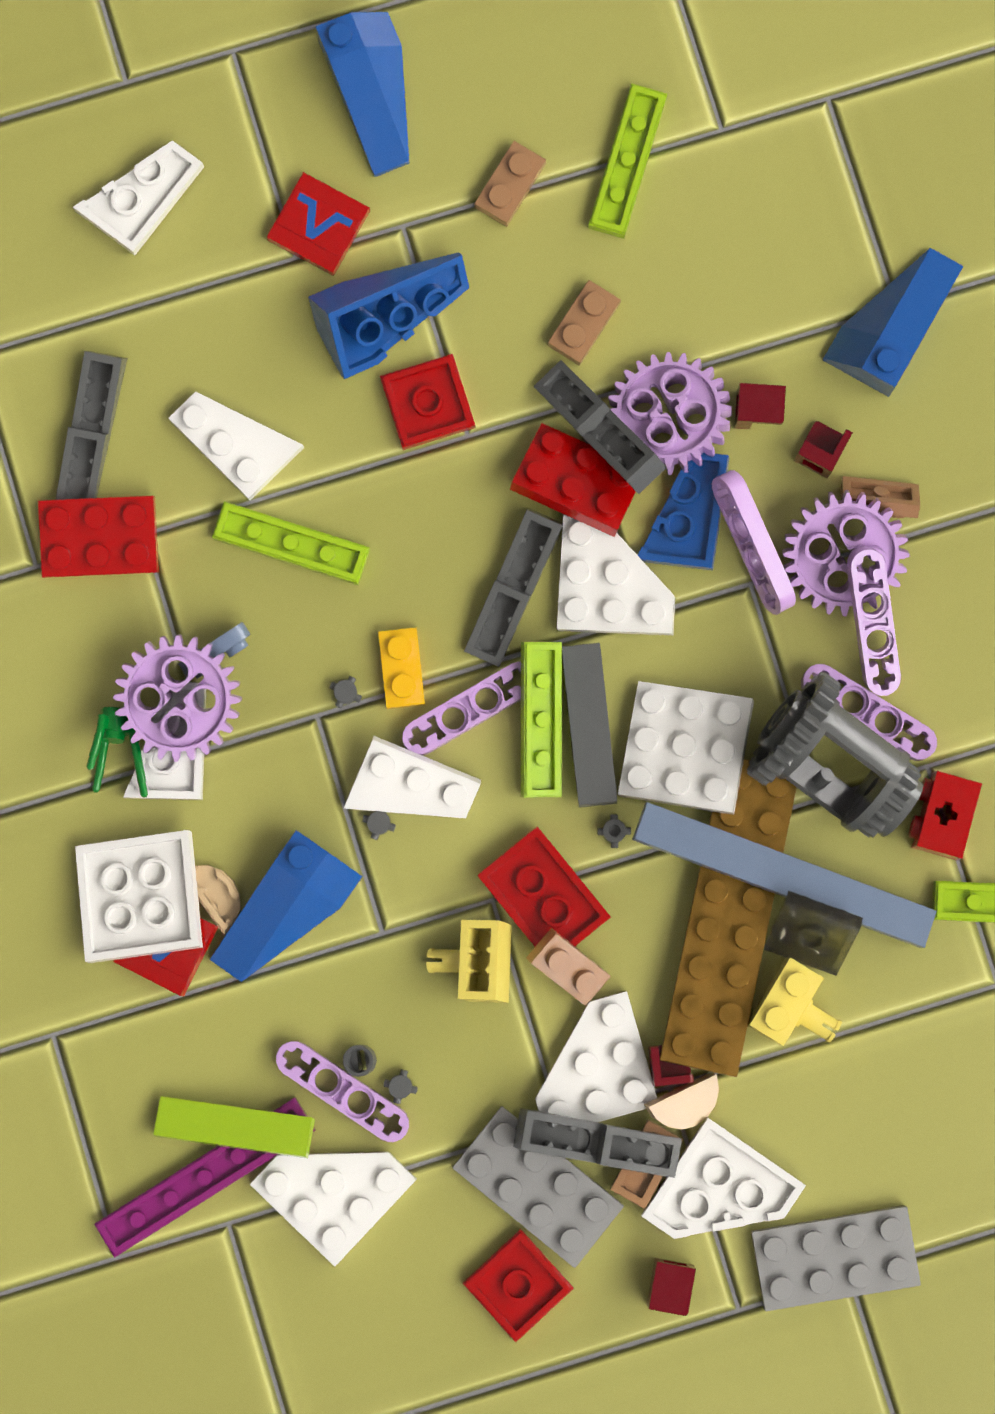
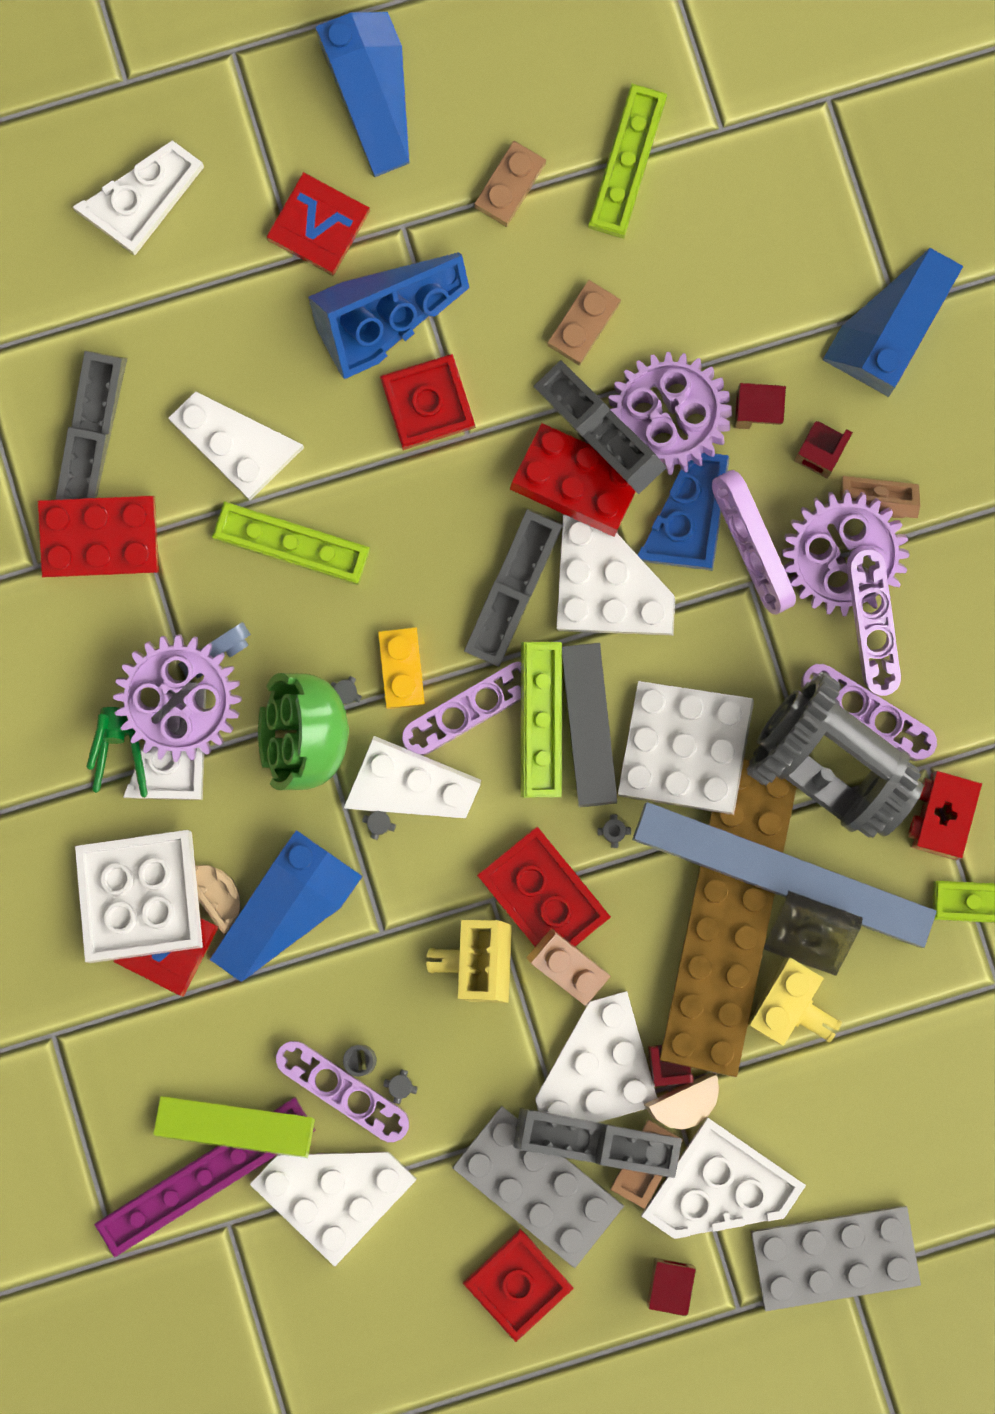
(321, 736): none -> bright green cylinder

